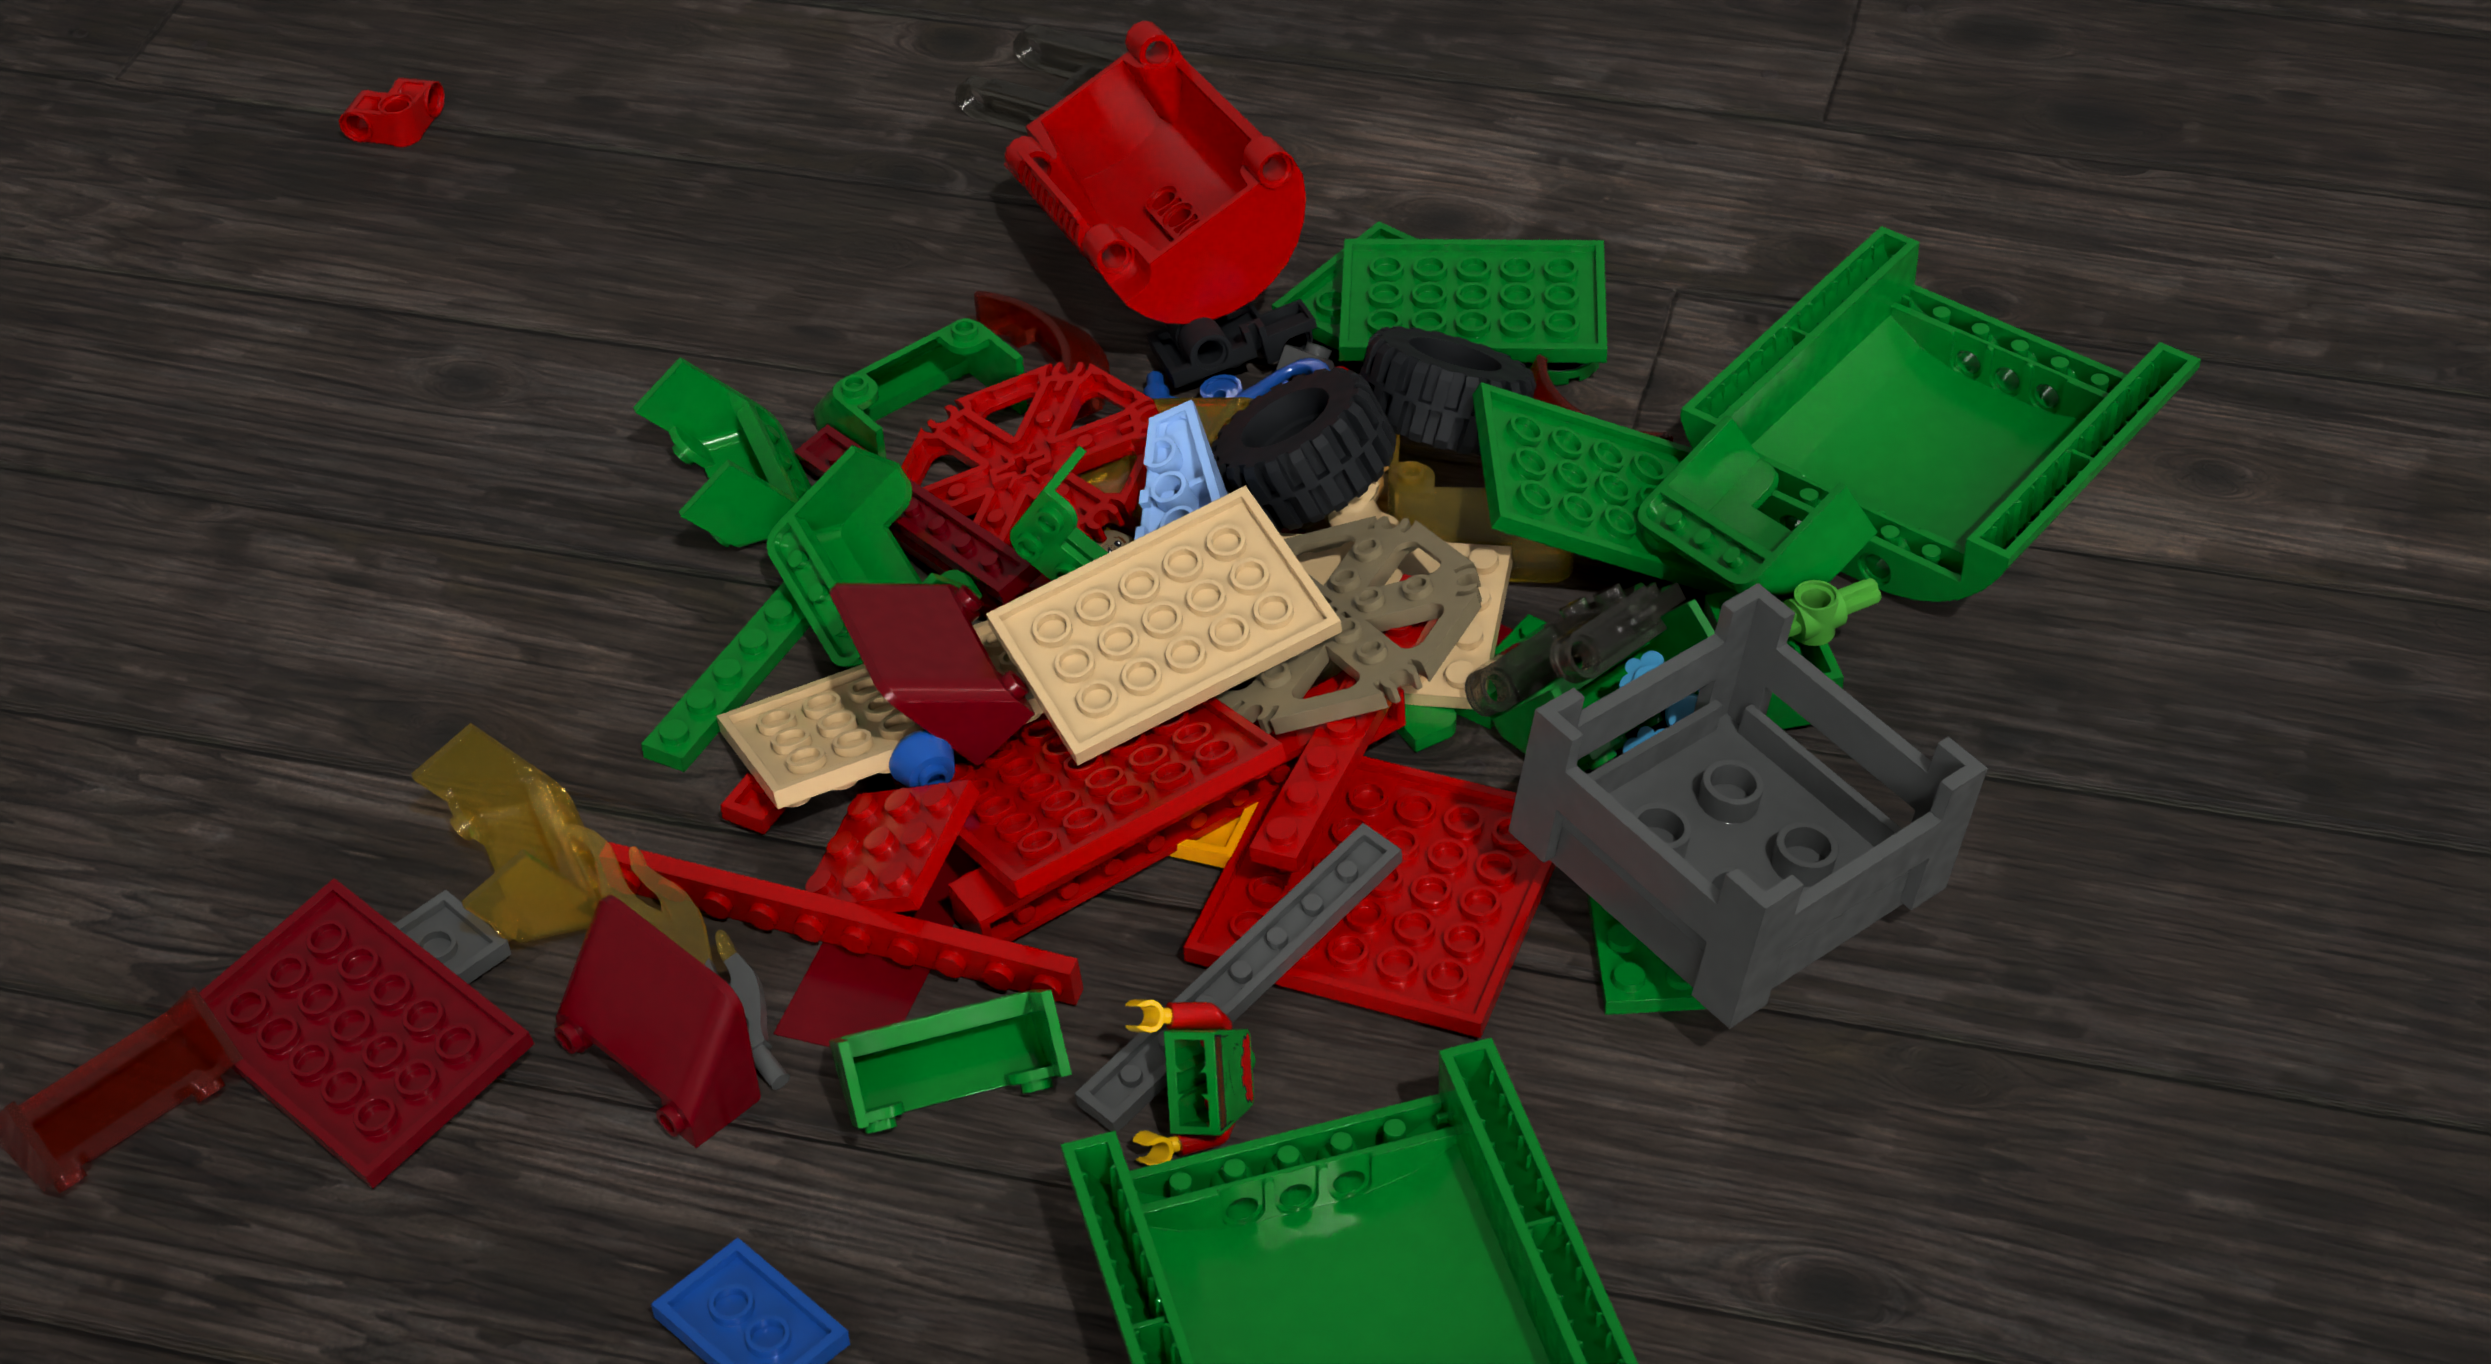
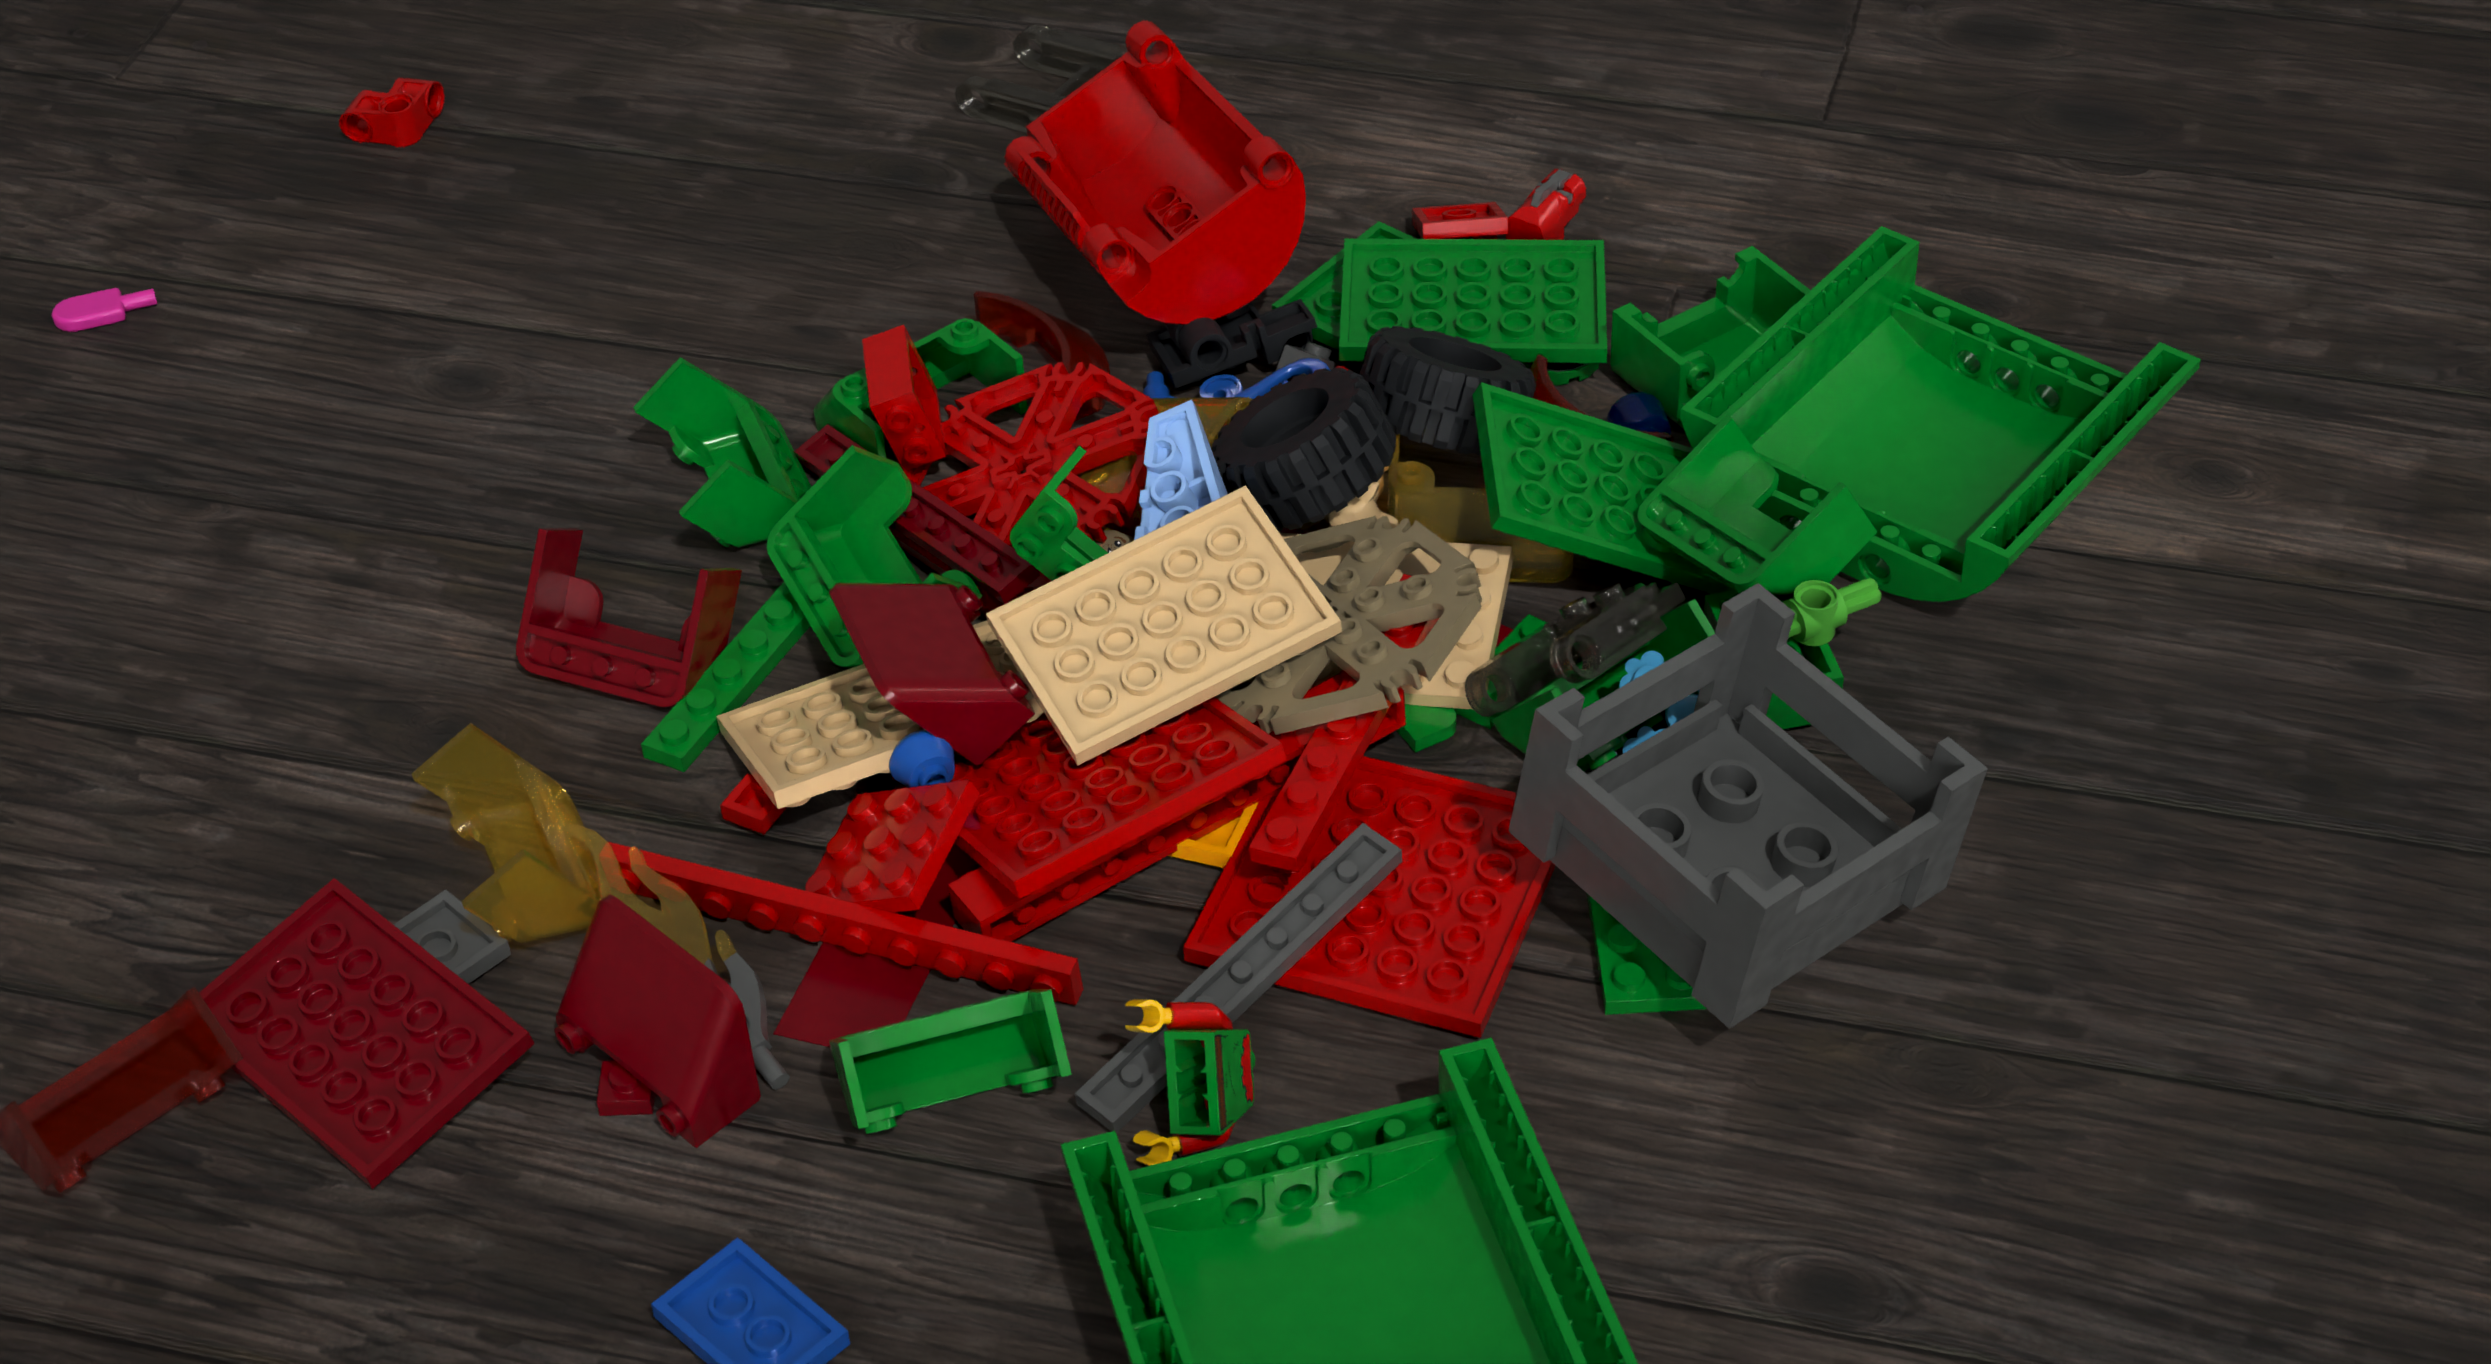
(99, 308): none -> dark pink piece
(568, 641): none -> dark red windscreen
(622, 1092): none -> dark red plate
(903, 399): none -> red window
(1461, 220): none -> red plate
(1548, 208): none -> red plate
(1639, 412): none -> clear blue head
(1693, 347): none -> green windscreen

